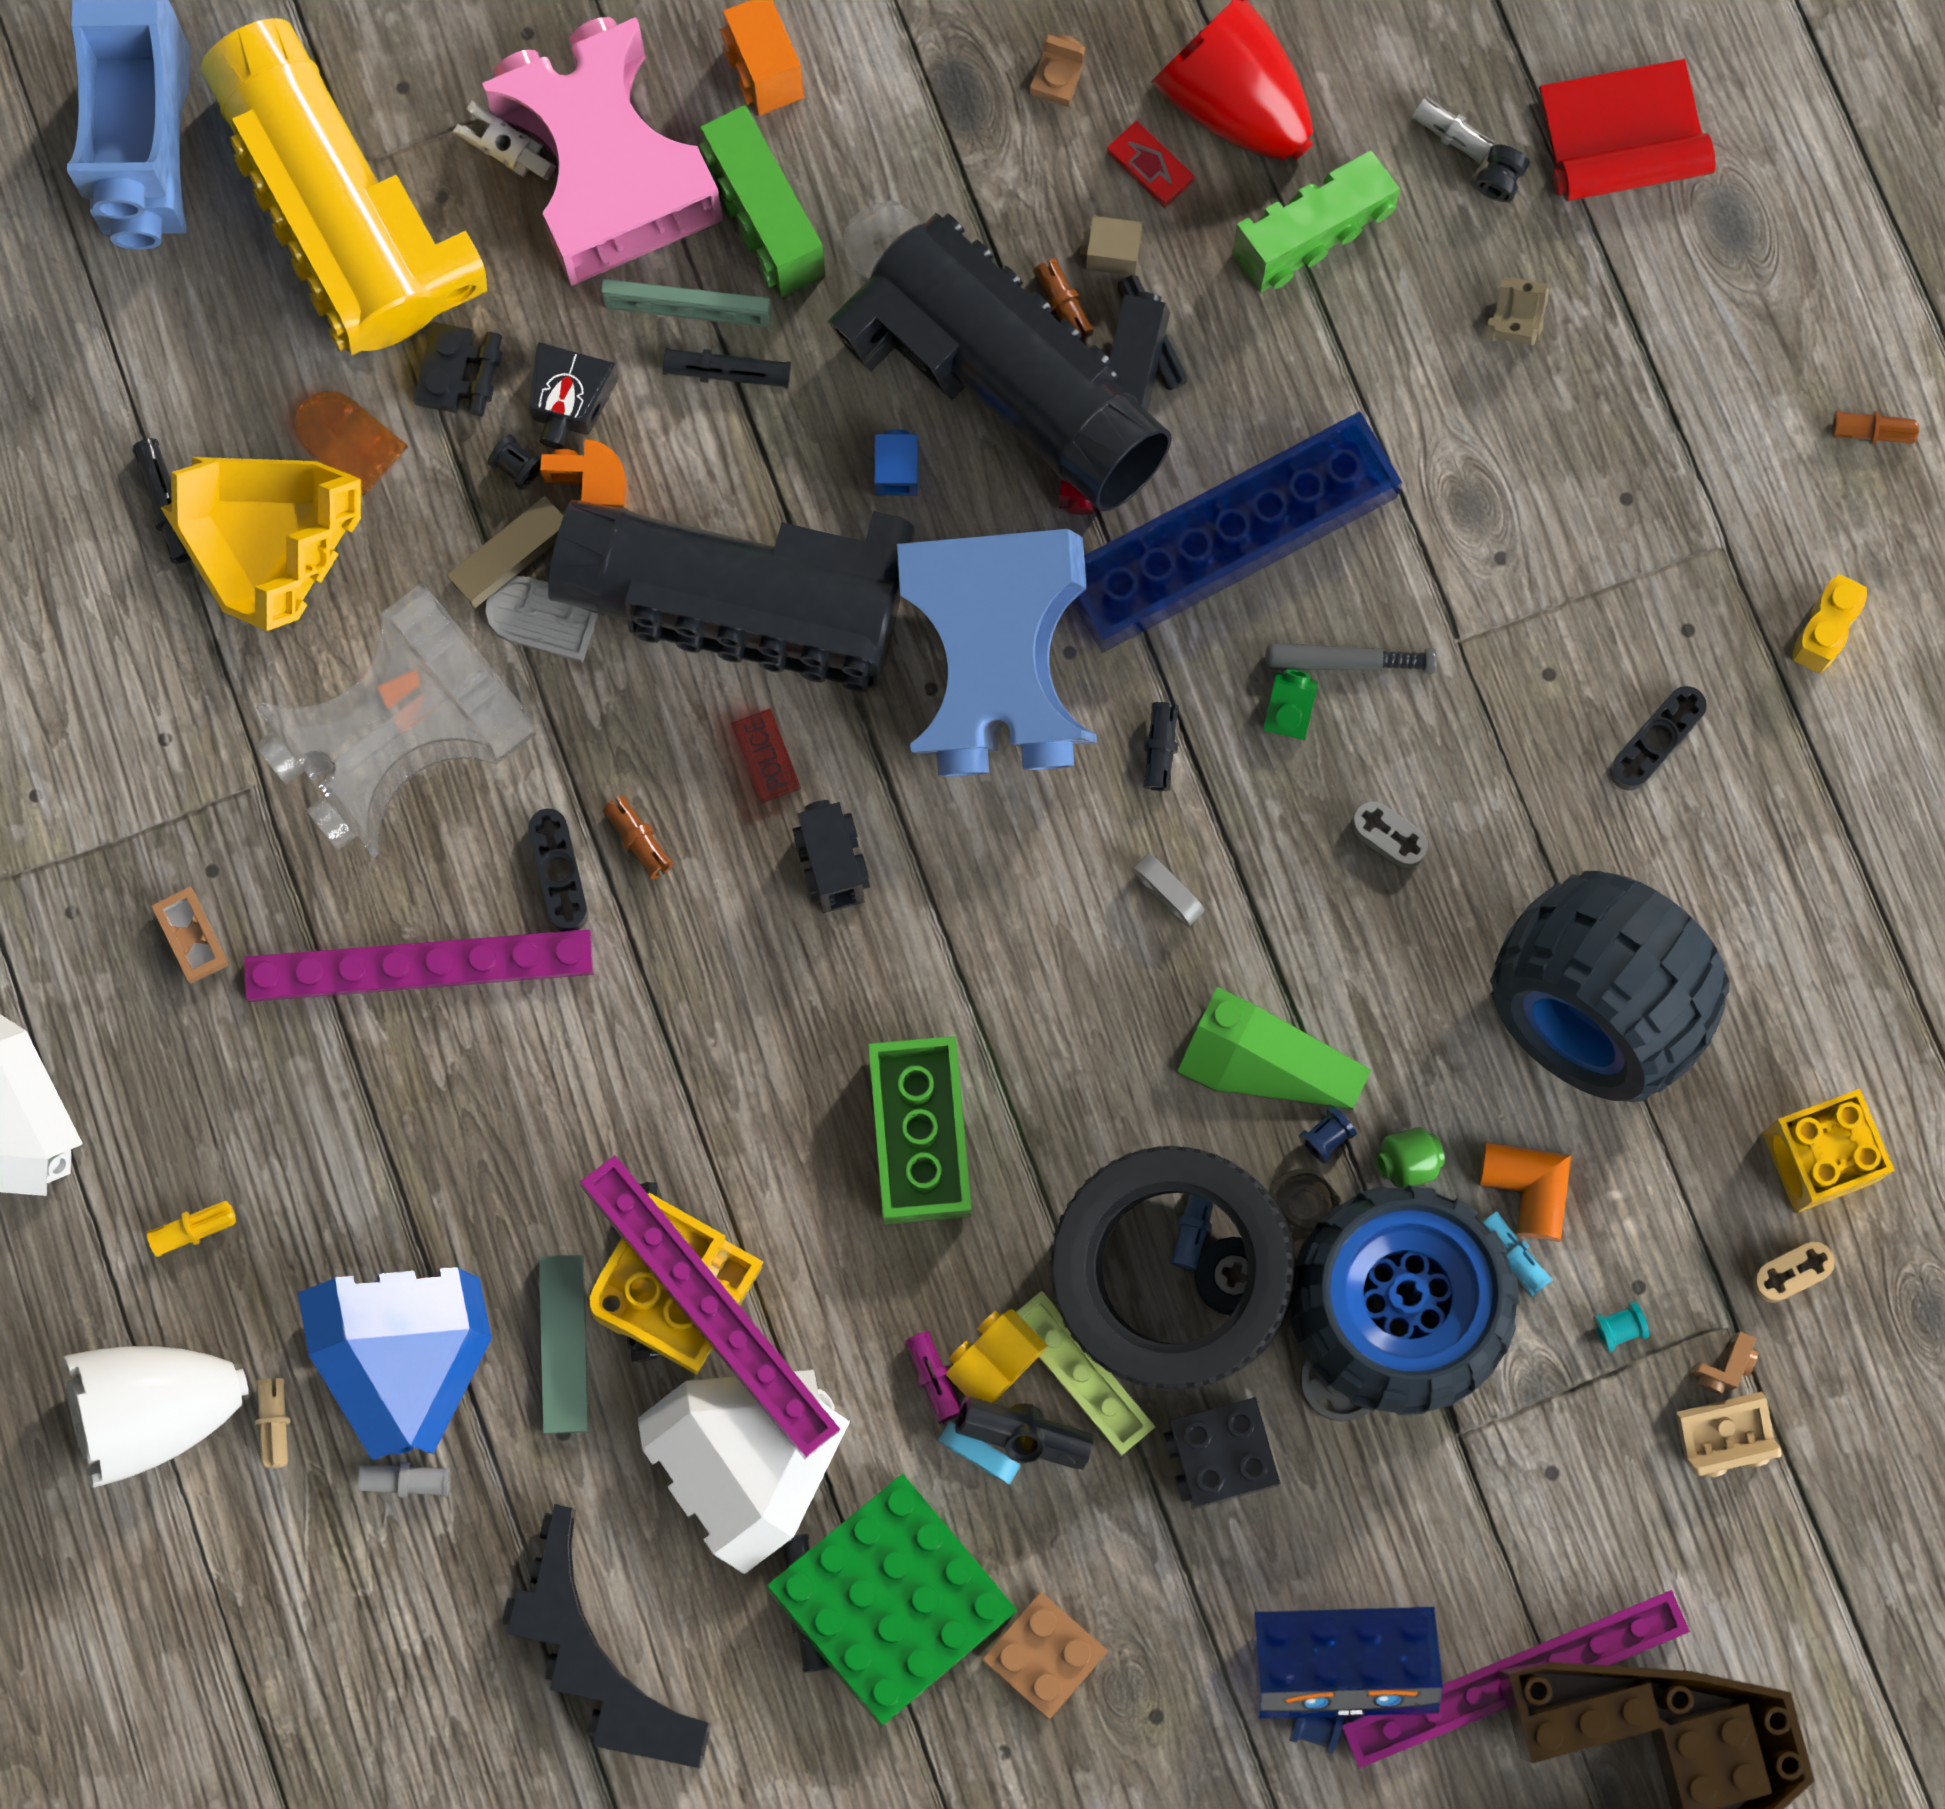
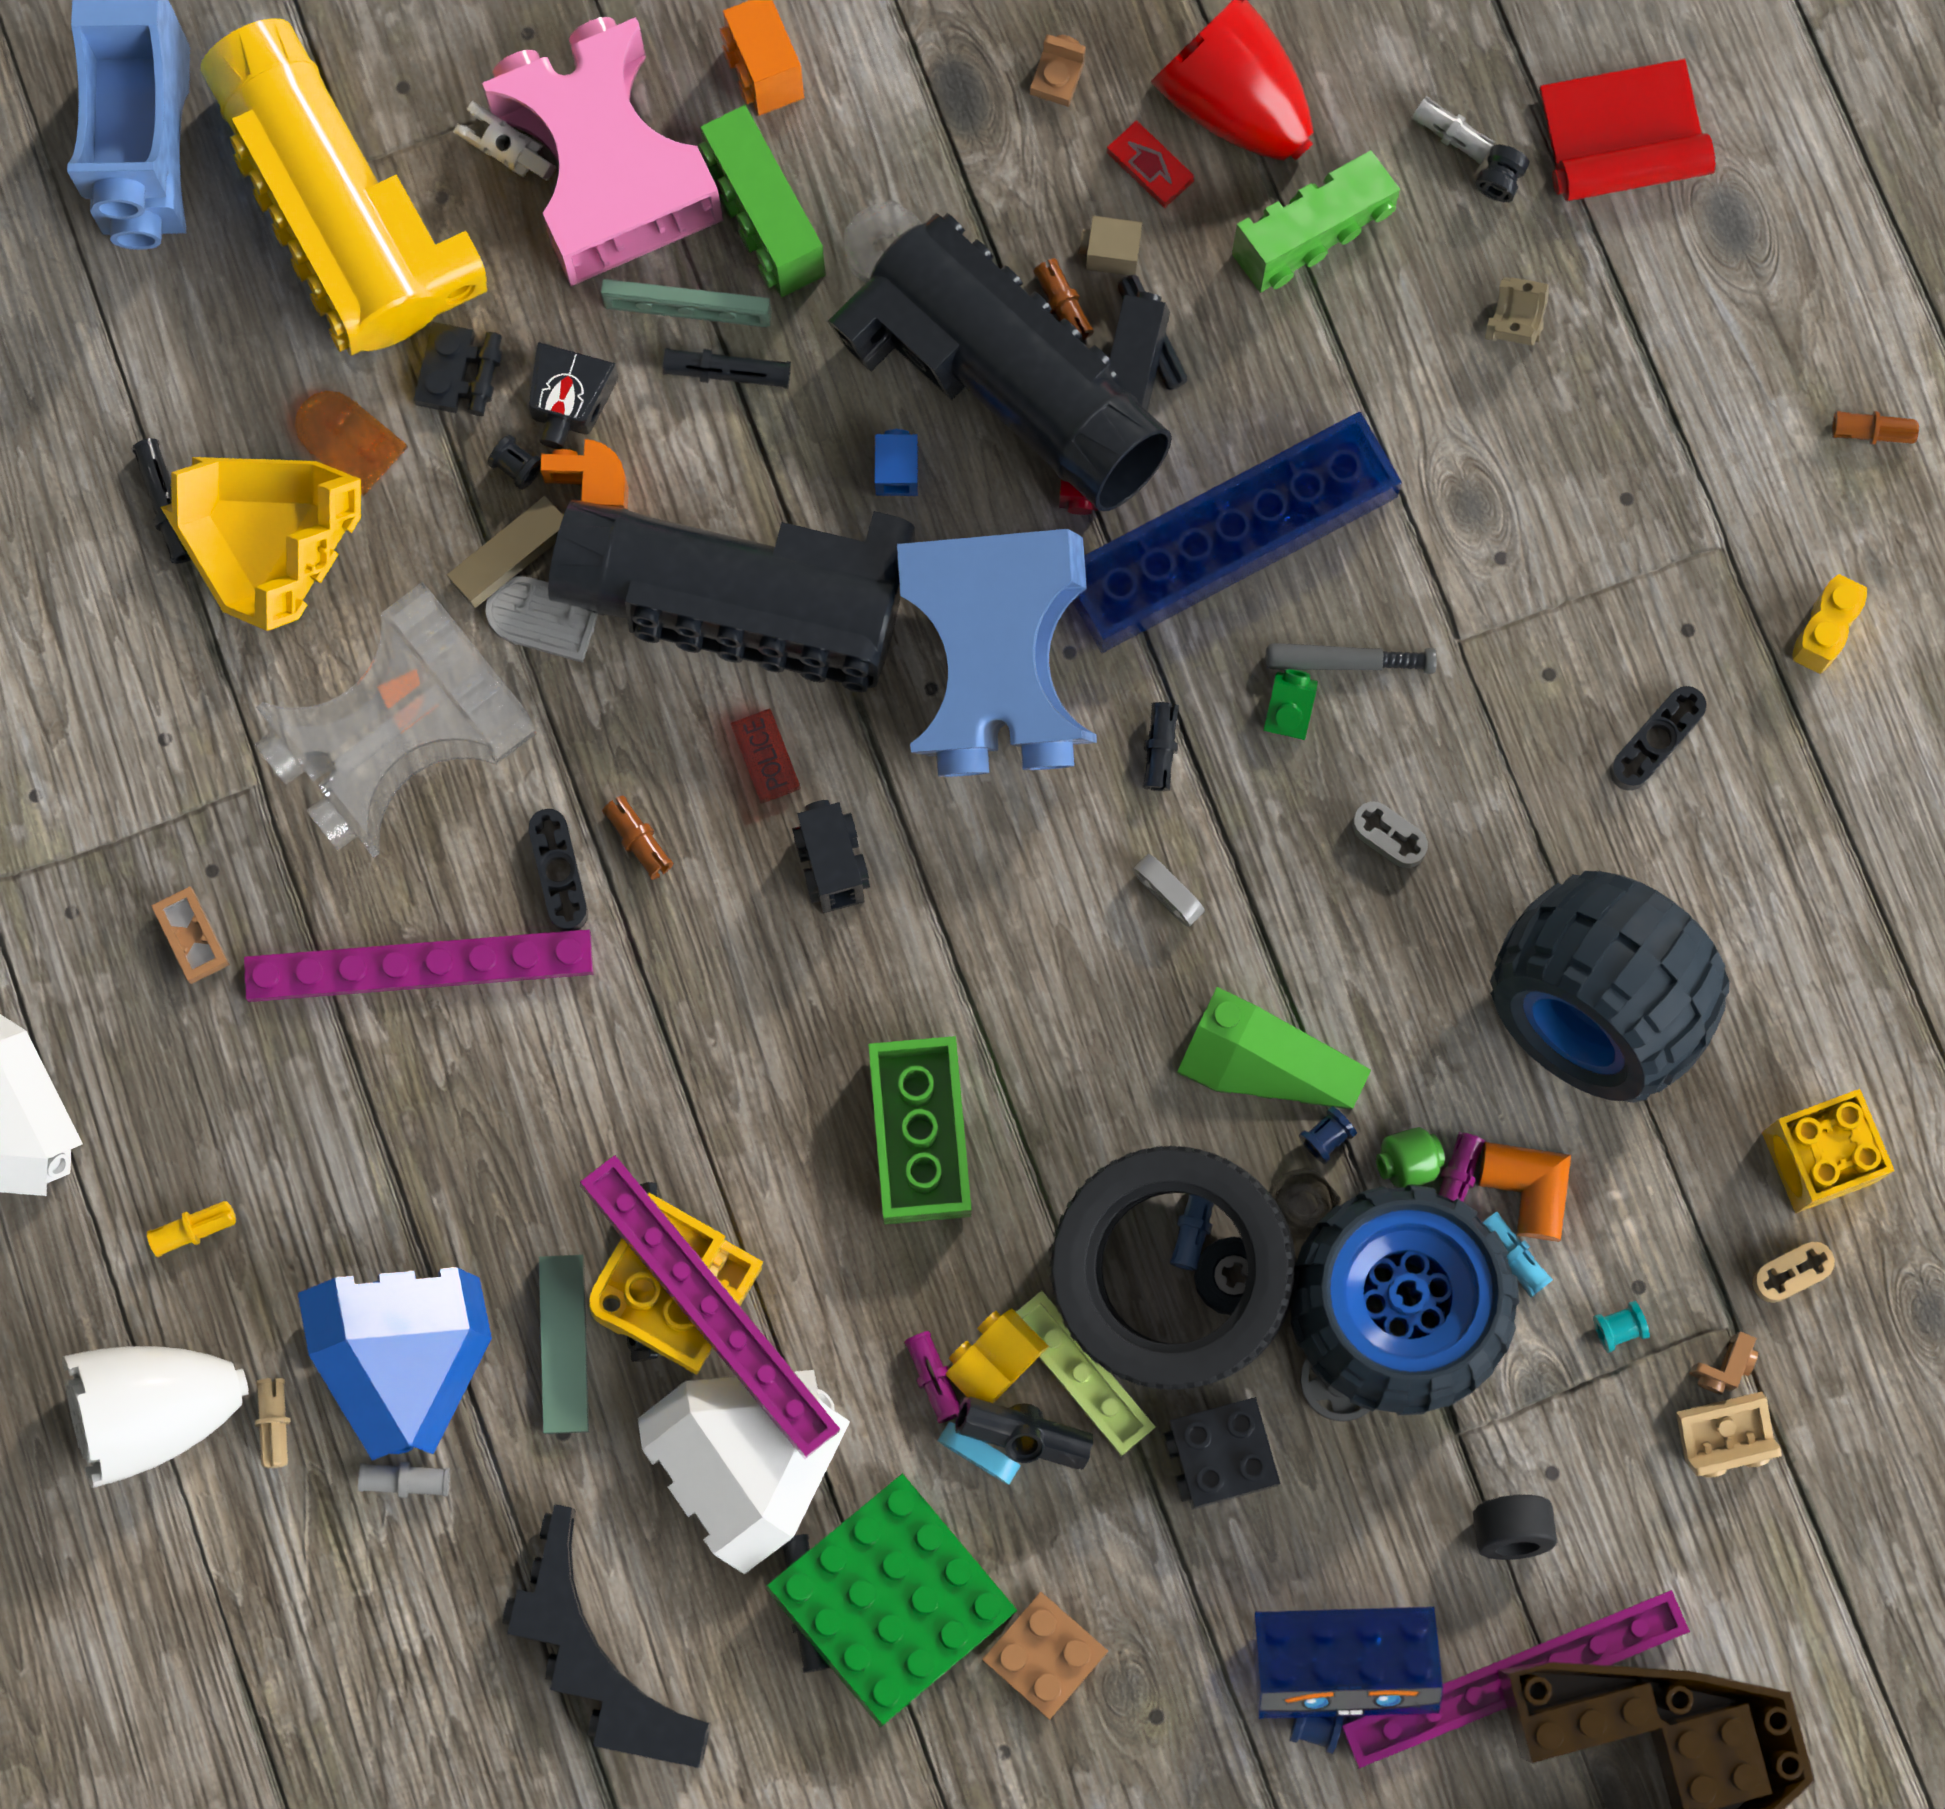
(1459, 1173): none -> magenta pin
(1514, 1527): none -> black tyre

